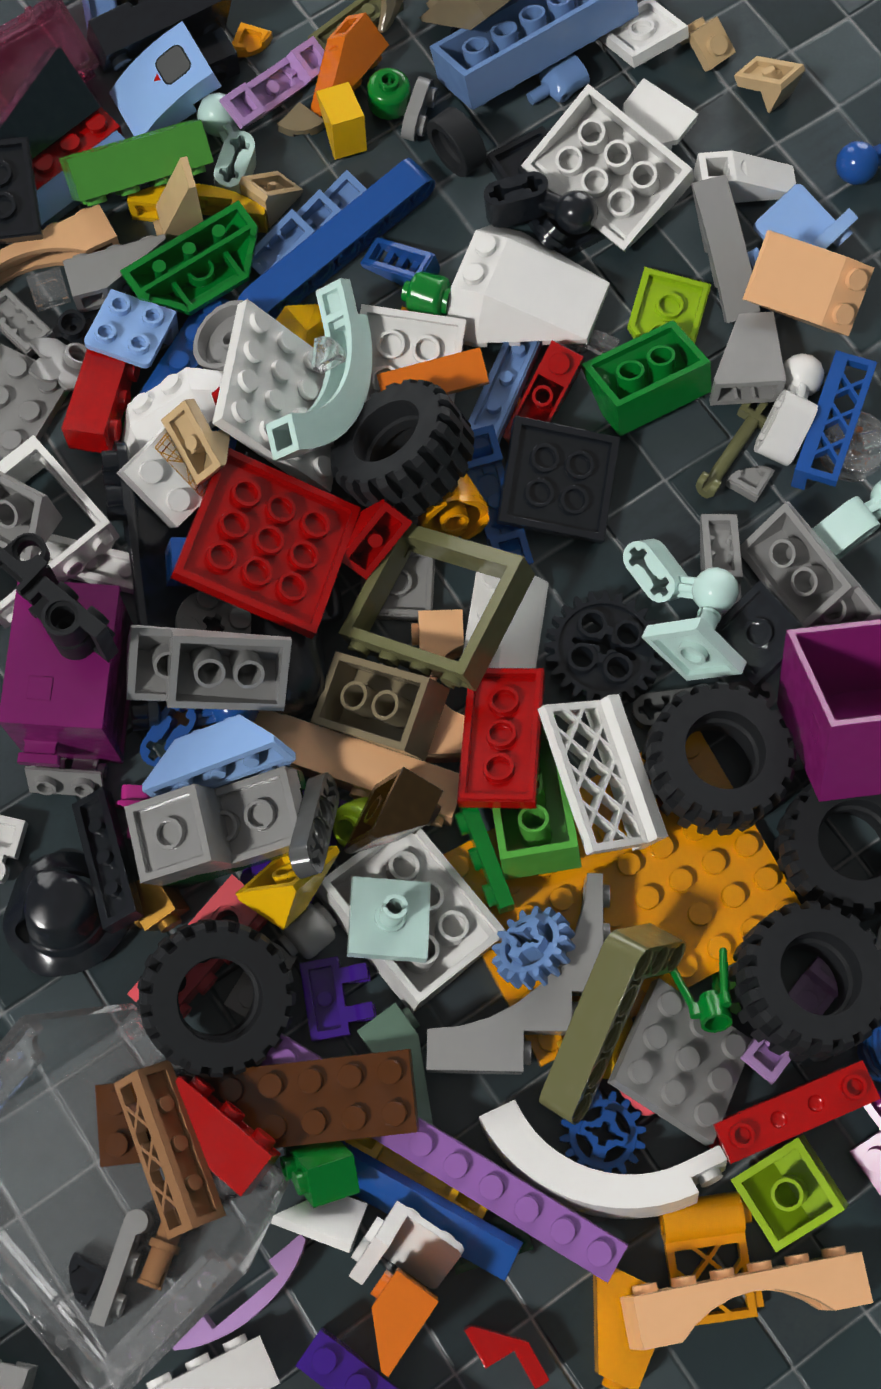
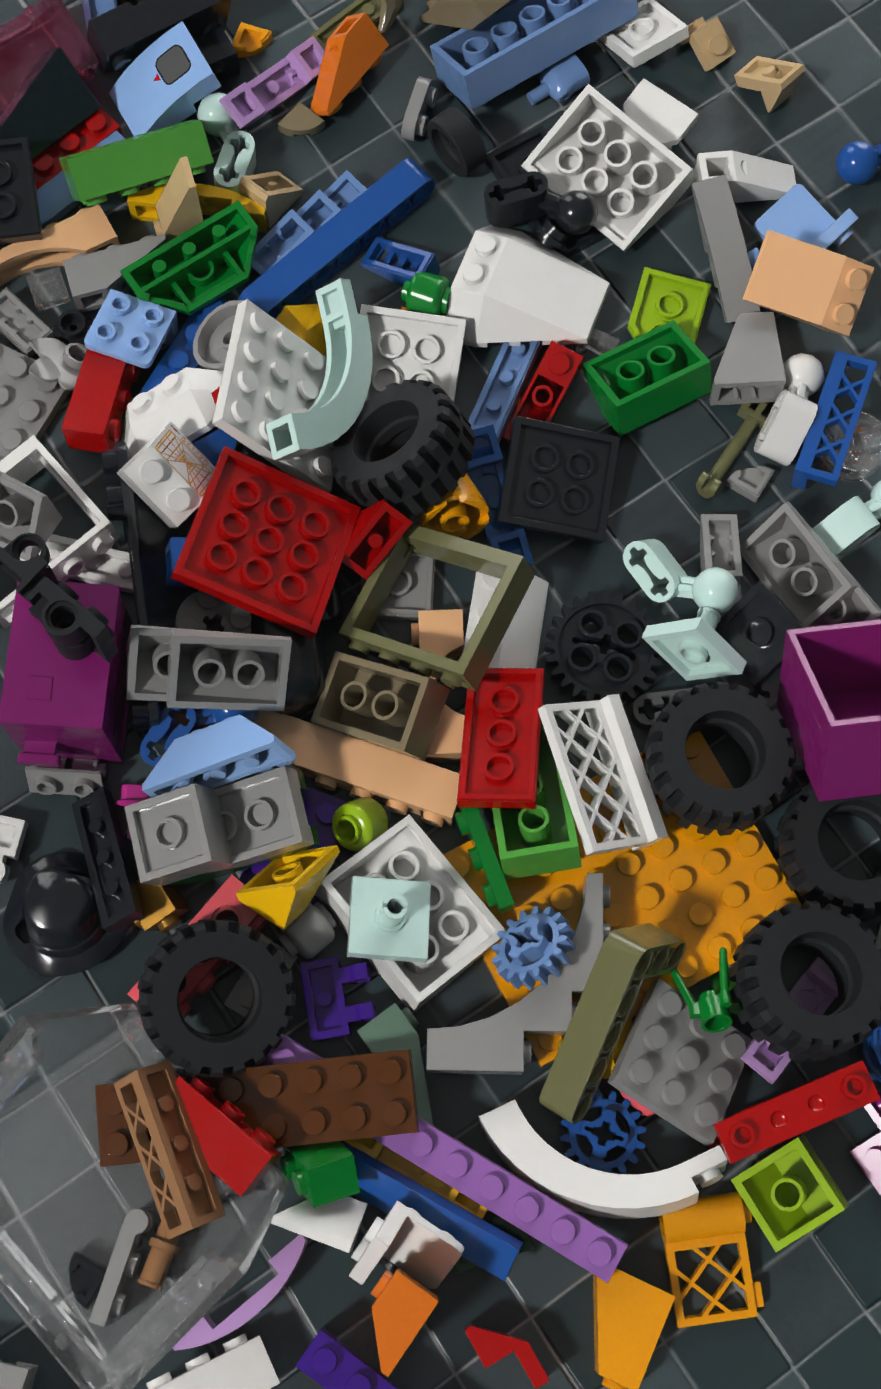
(197, 444): tan slope -> none
(314, 826): dark grey beam -> none
(326, 354): clear tile -> none
(342, 120): yellow slope -> none
(388, 93): green head -> none
(394, 810): dark brown slope -> none
(451, 372): orange tile -> none
(669, 1314): light nougat arch -> none

